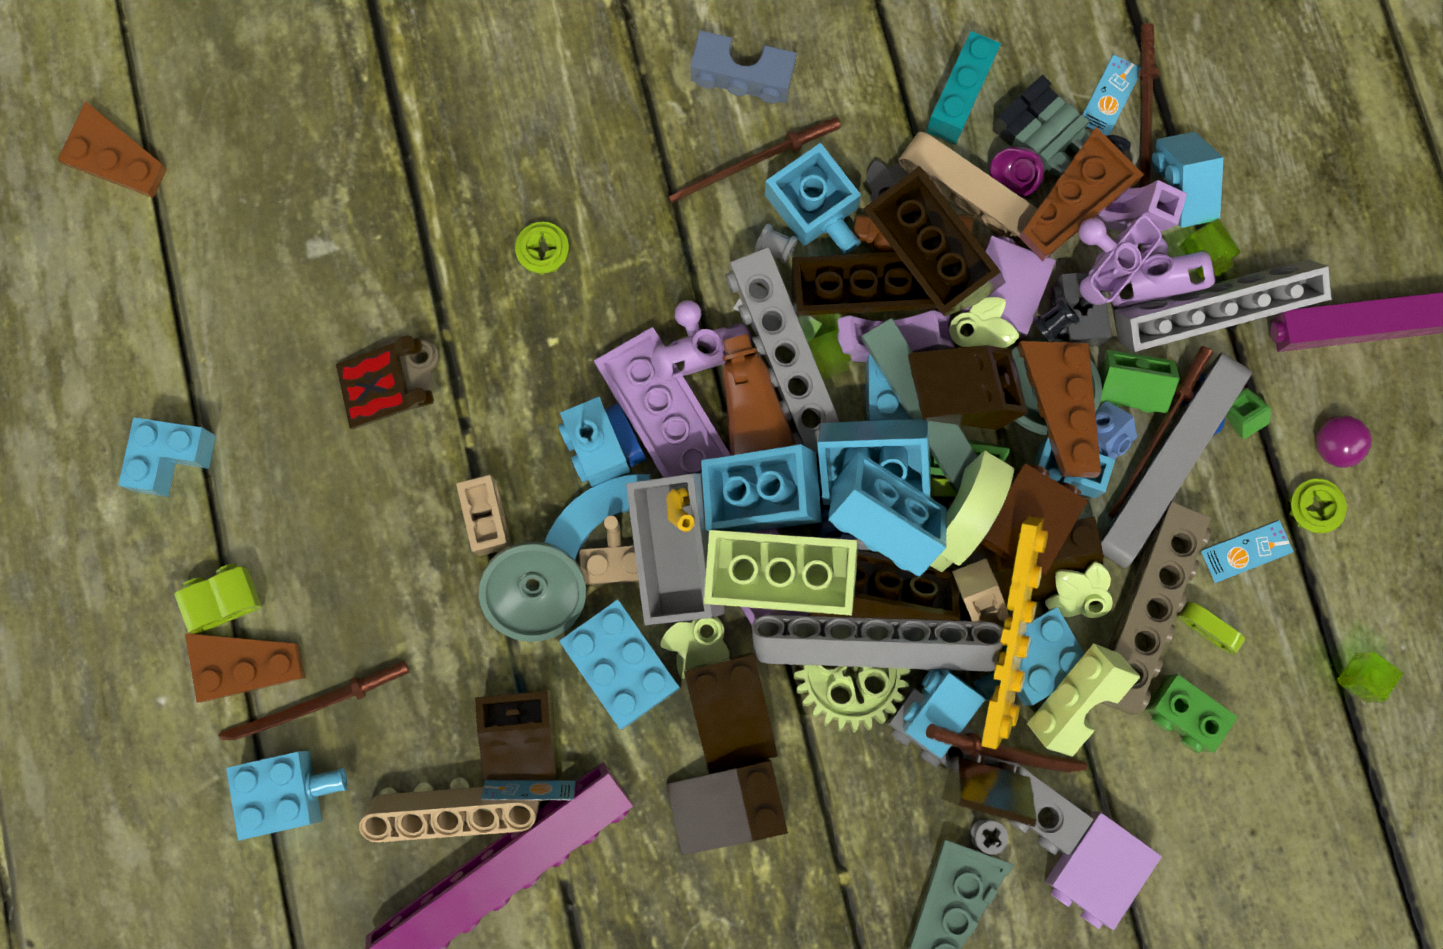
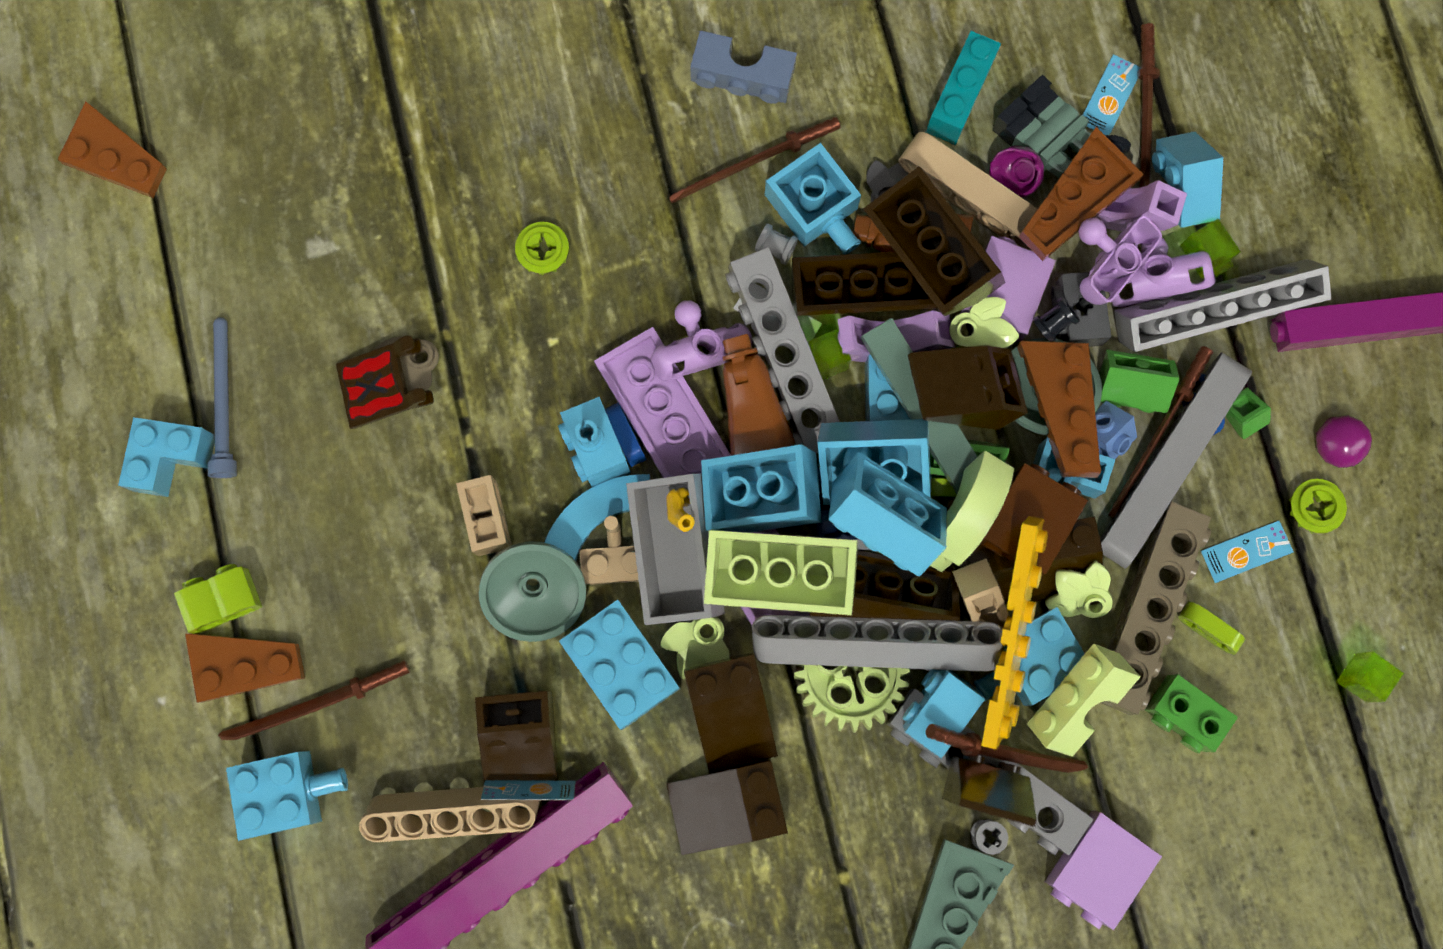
(222, 461): none -> sand blue piece

